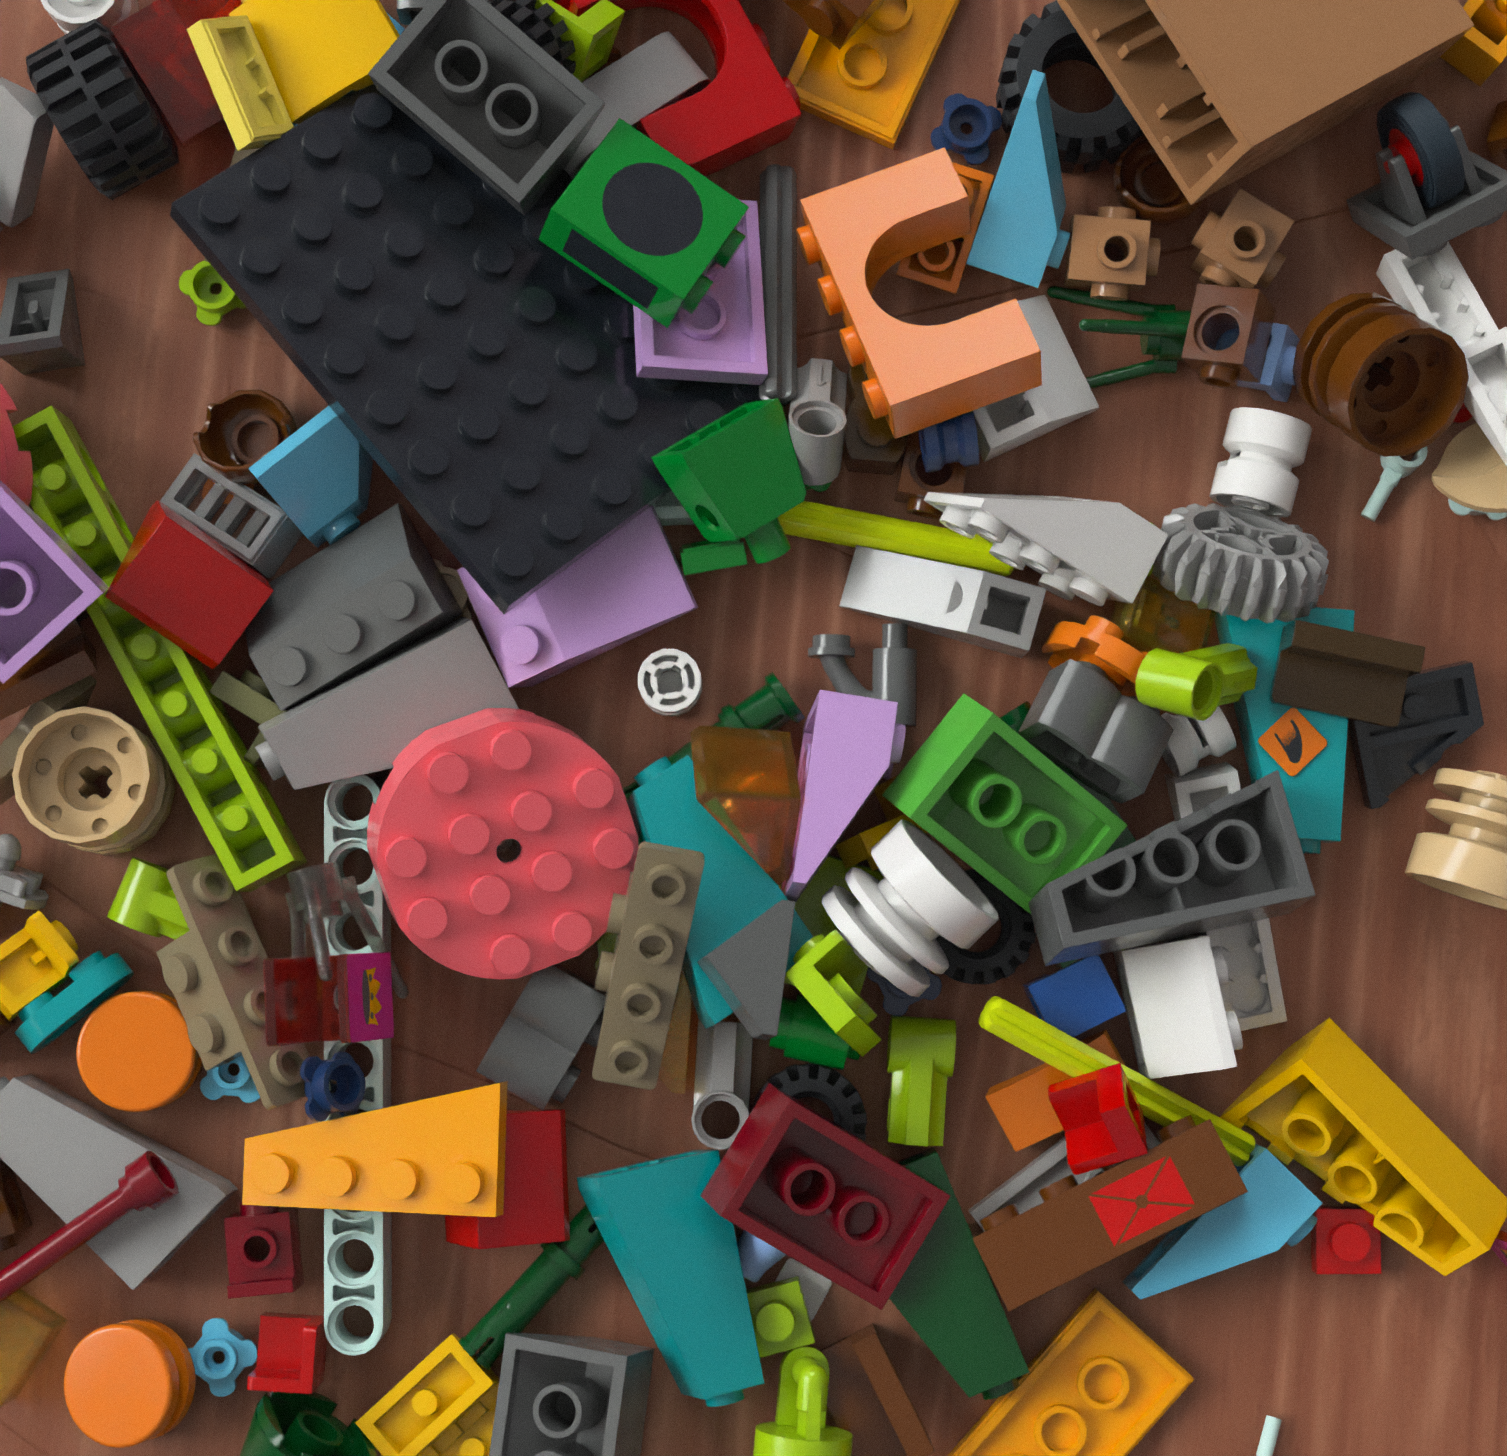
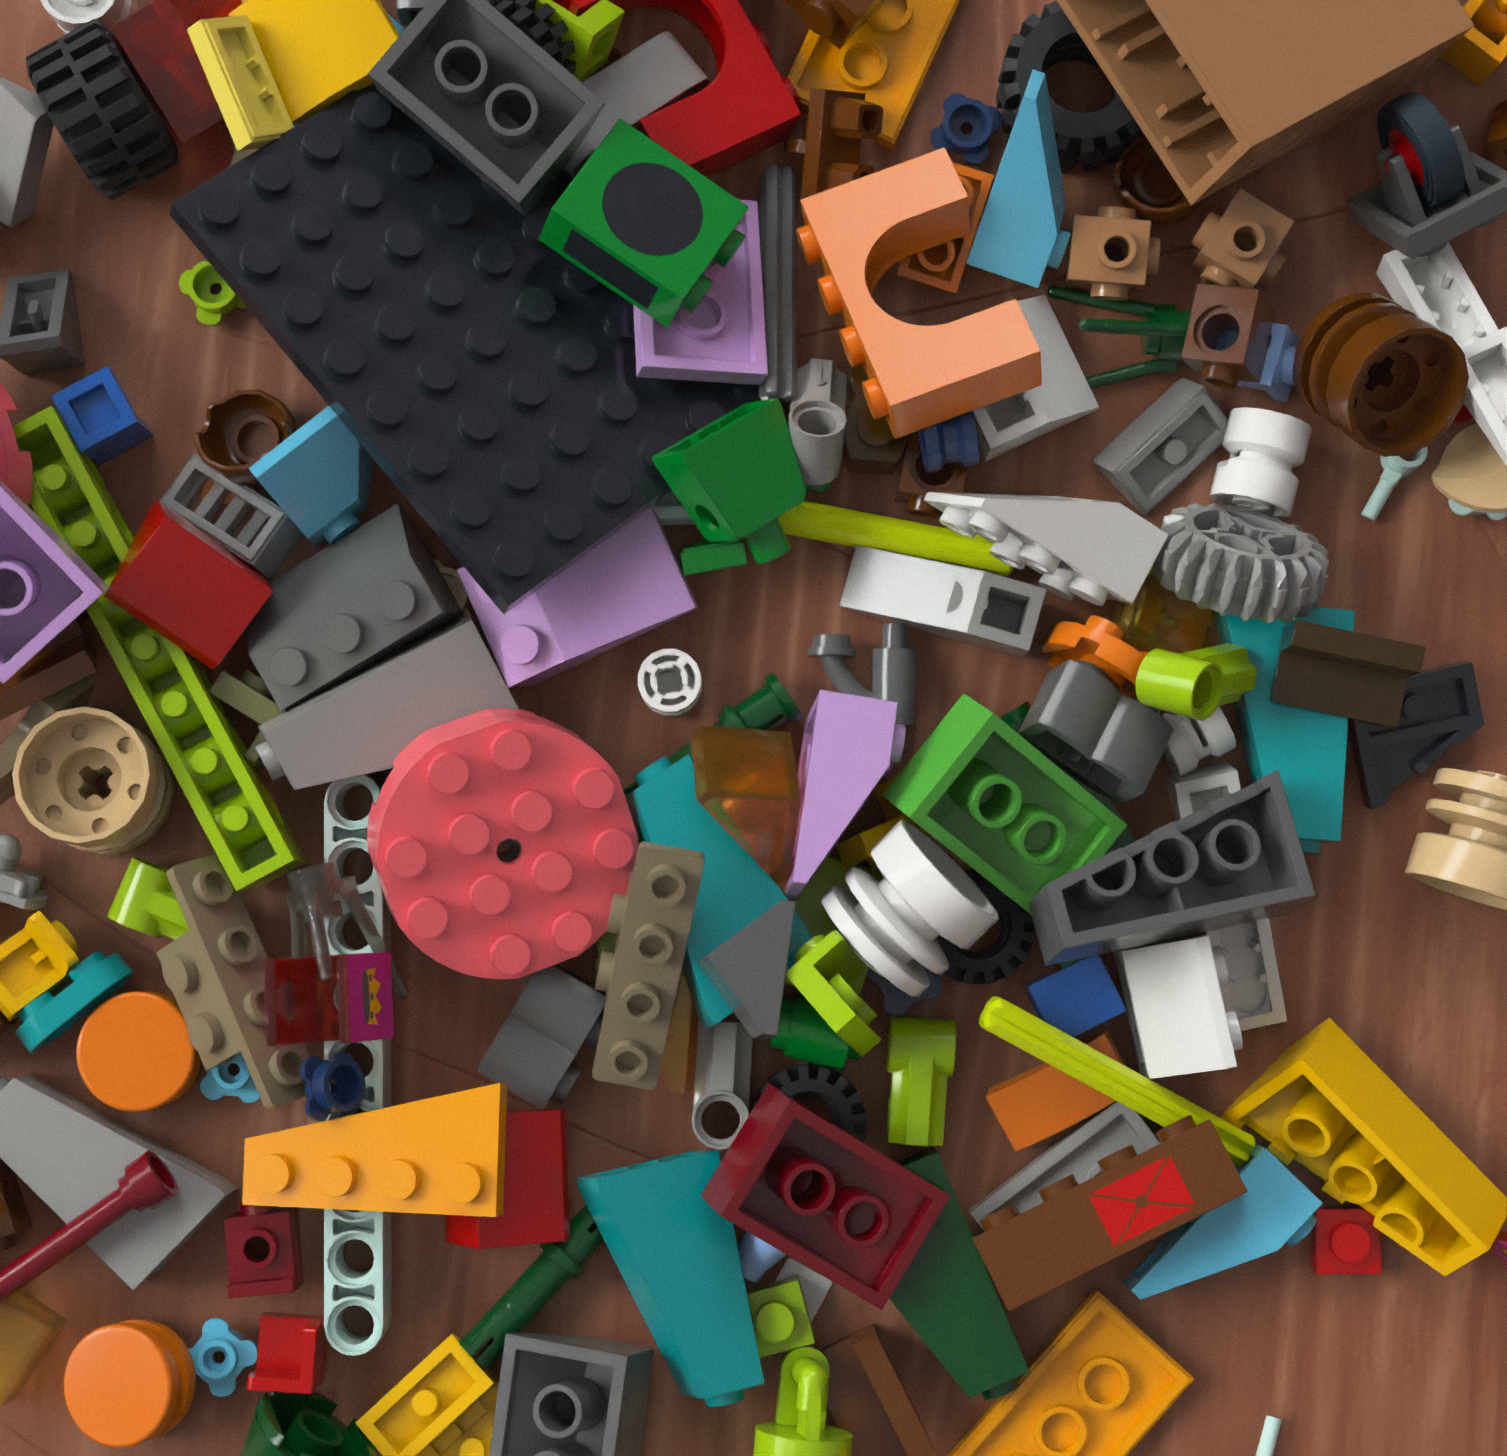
(101, 416): none -> blue panel
(834, 139): none -> reddish brown hips
(1099, 1119): red panel -> none
(1163, 445): none -> light grey slope
(1292, 742): orange sticker -> none

